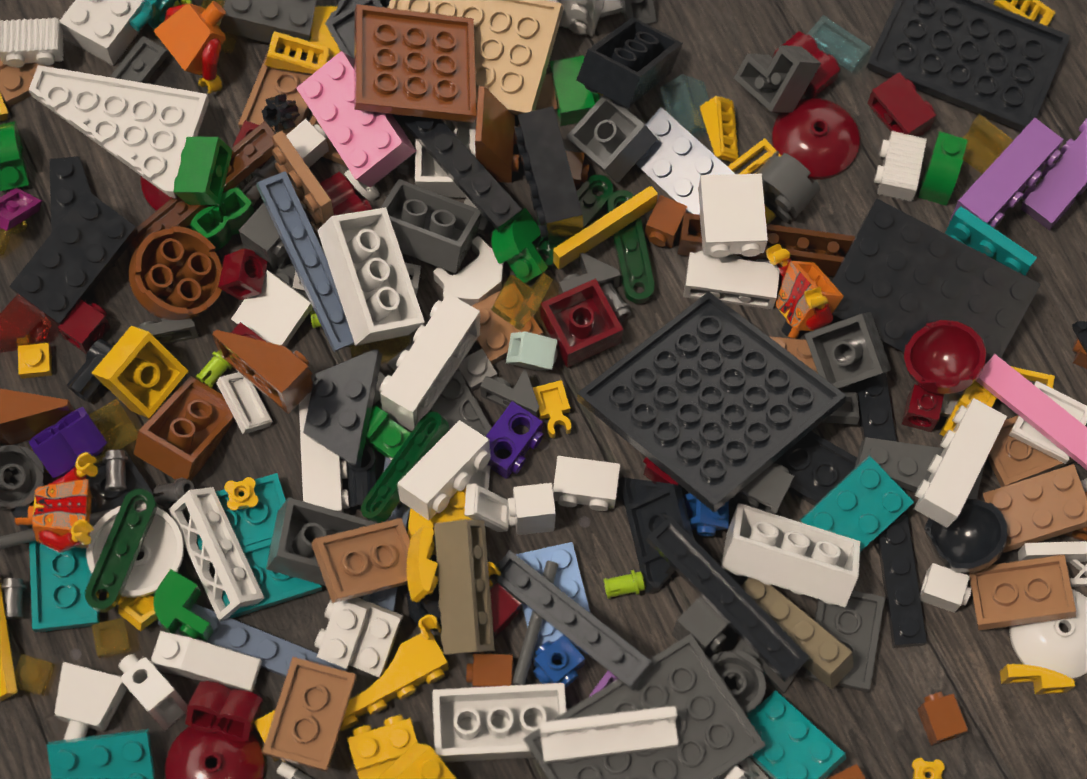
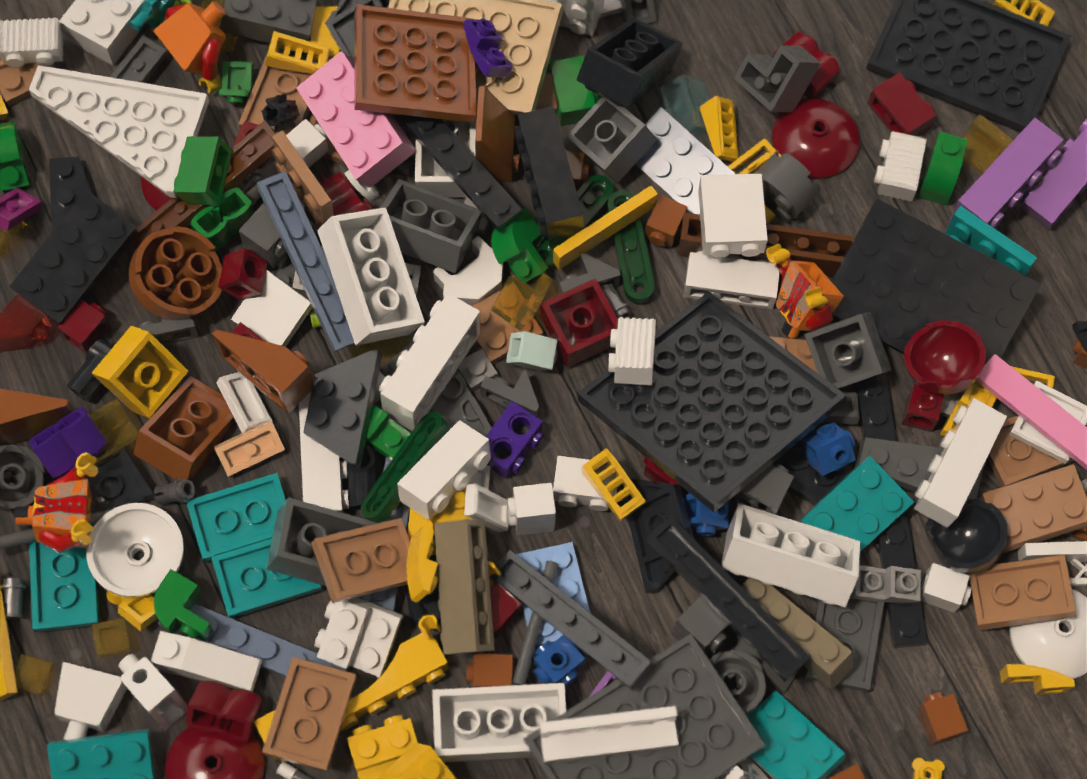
(34, 360): yellow plate -> none
(115, 470): flat silver pin -> none
(120, 550): dark green plate -> none
(214, 368): lime pin -> none
(218, 547): white fence -> none
(236, 81): none -> green bracket
(248, 500): yellow plate -> none
(249, 448): none -> light nougat plate
(484, 46): none -> dark purple slope
(552, 405): yellow plate -> none
(615, 468): none -> yellow slope
(624, 584): lime pin -> none
(634, 351): none -> white brick
(829, 448): none -> blue brick
(839, 43): clear light blue plate -> none
(888, 585): none -> light grey slope

